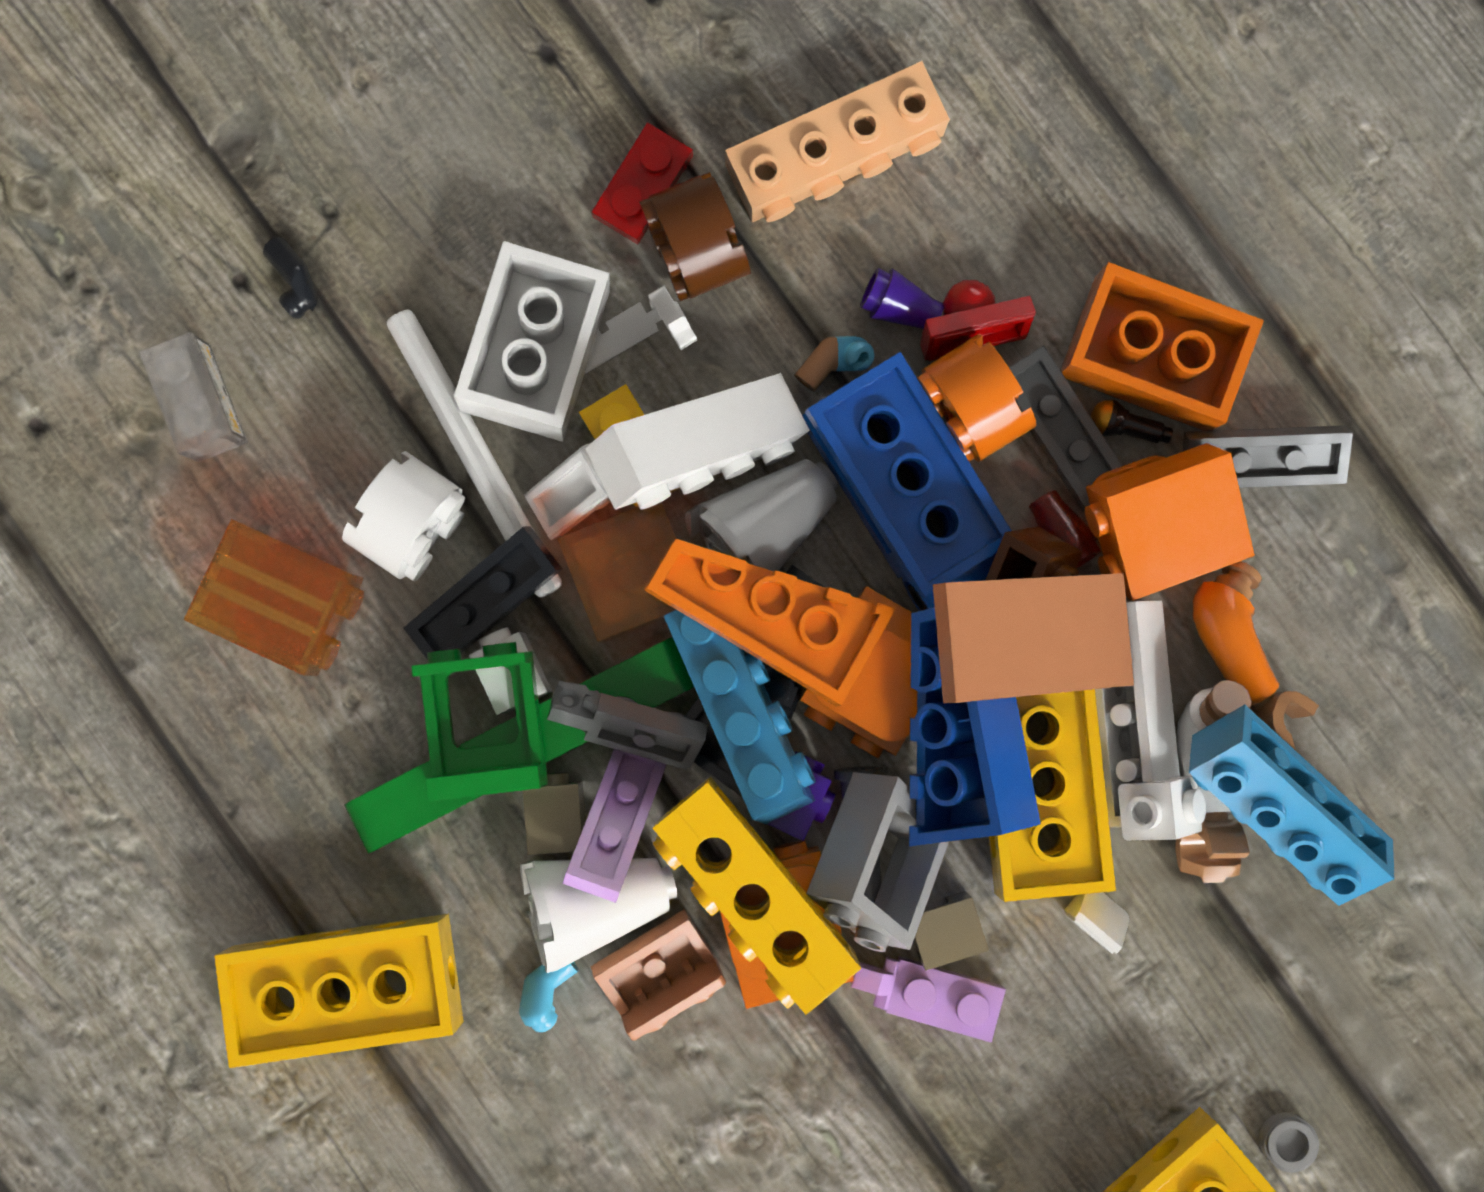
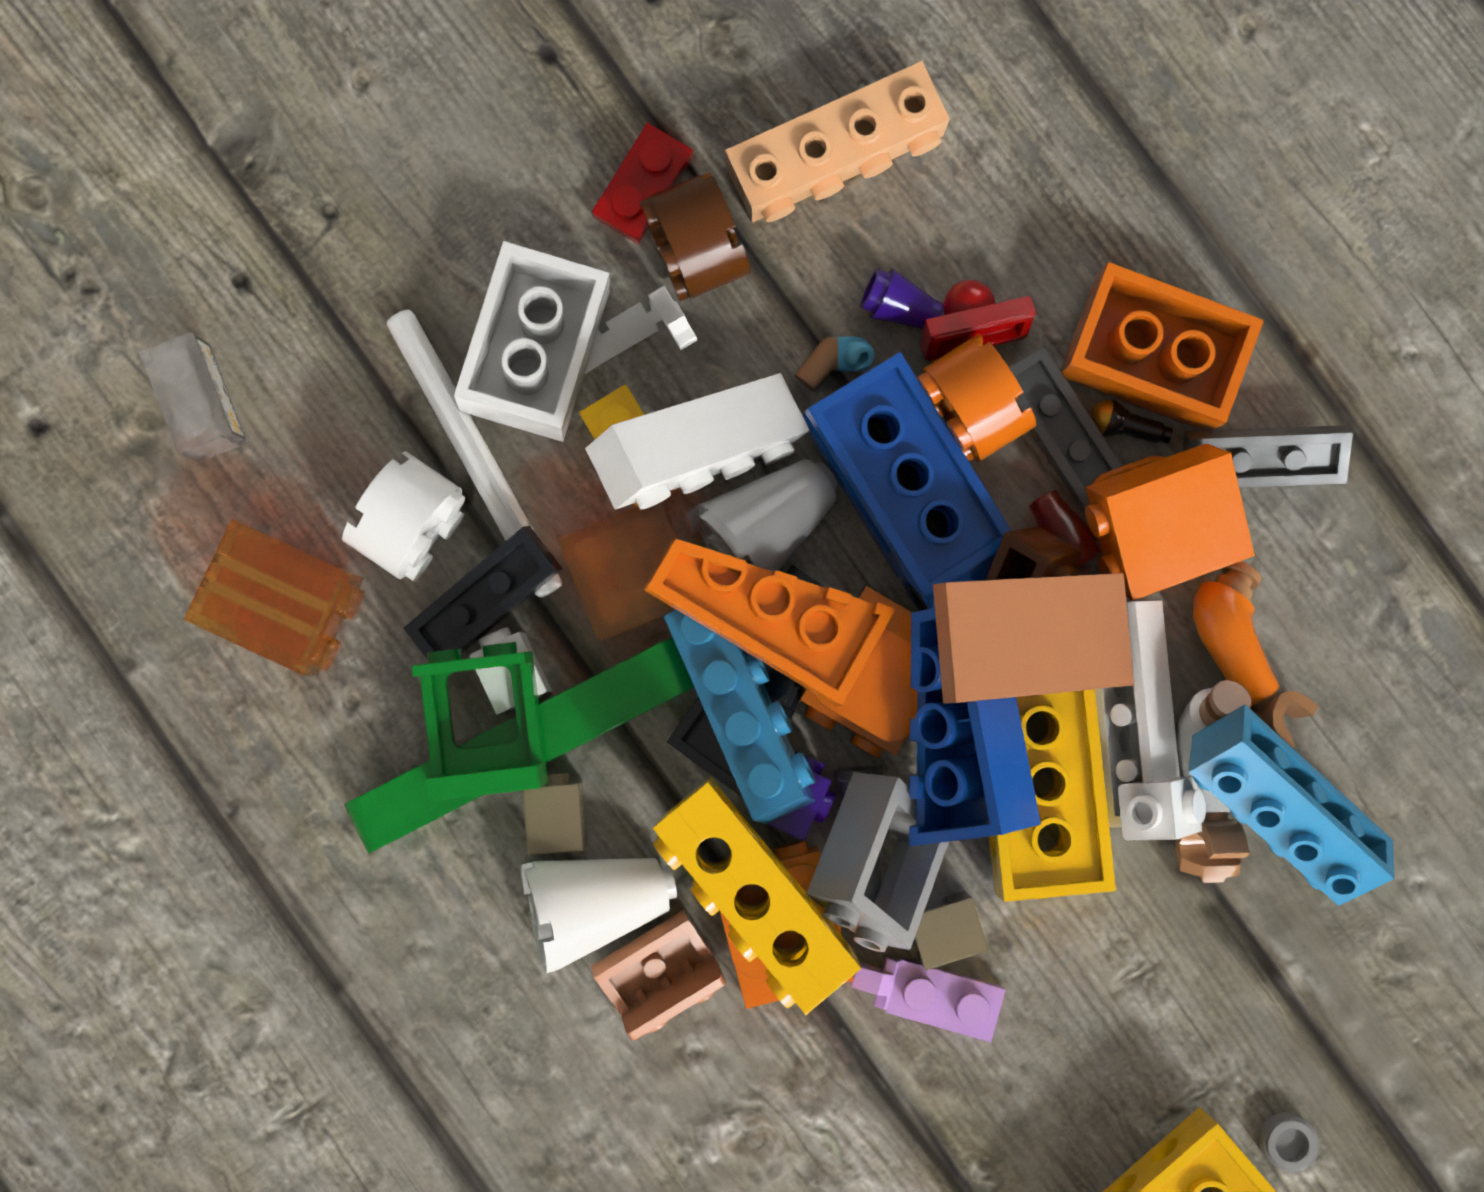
(266, 1030): yellow brick -> none
(295, 272): black arm -> none
(537, 996): medium azure arm -> none
(567, 494): white tile -> none
(614, 825): lavender plate -> none
(628, 725): dark grey hinge -> none
(1100, 919): white slope -> none

